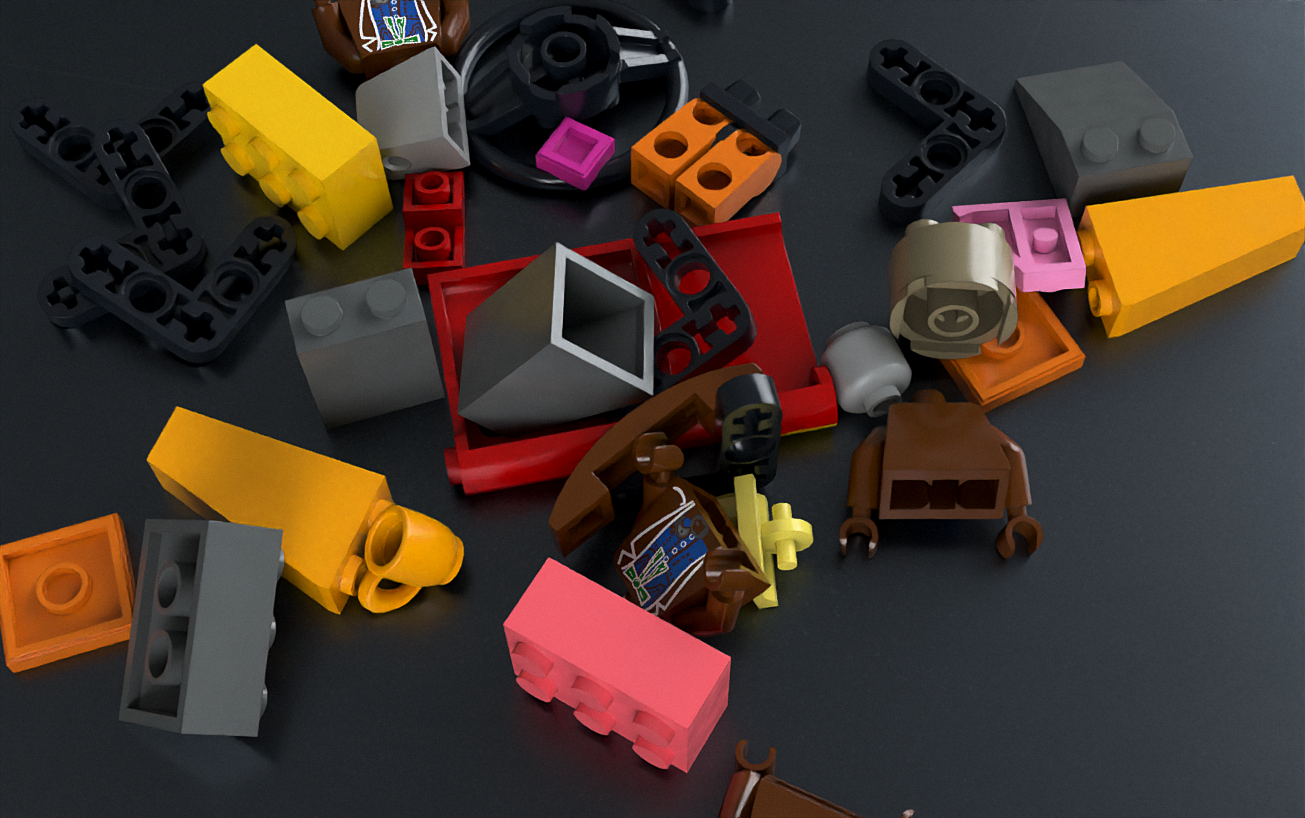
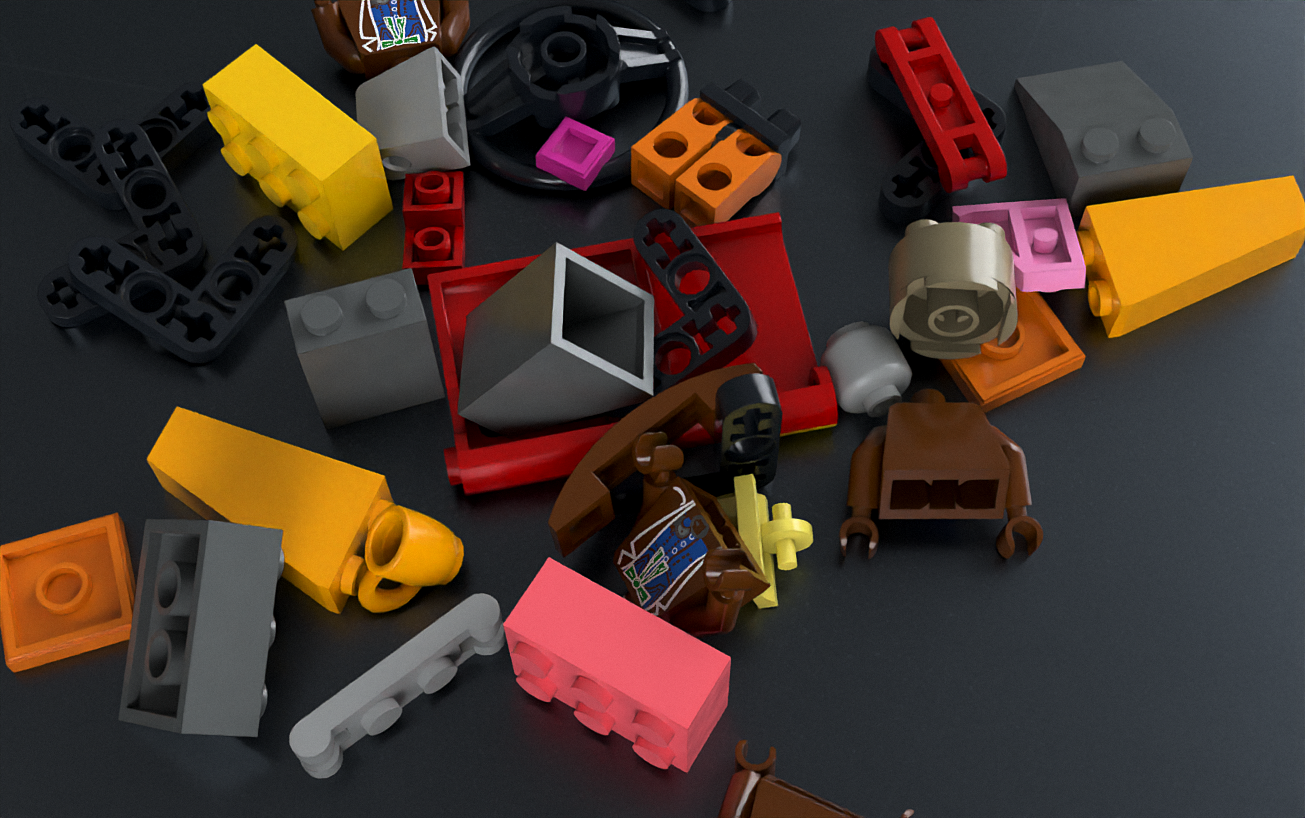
(379, 694): none -> light grey plate
(941, 104): none -> red plate

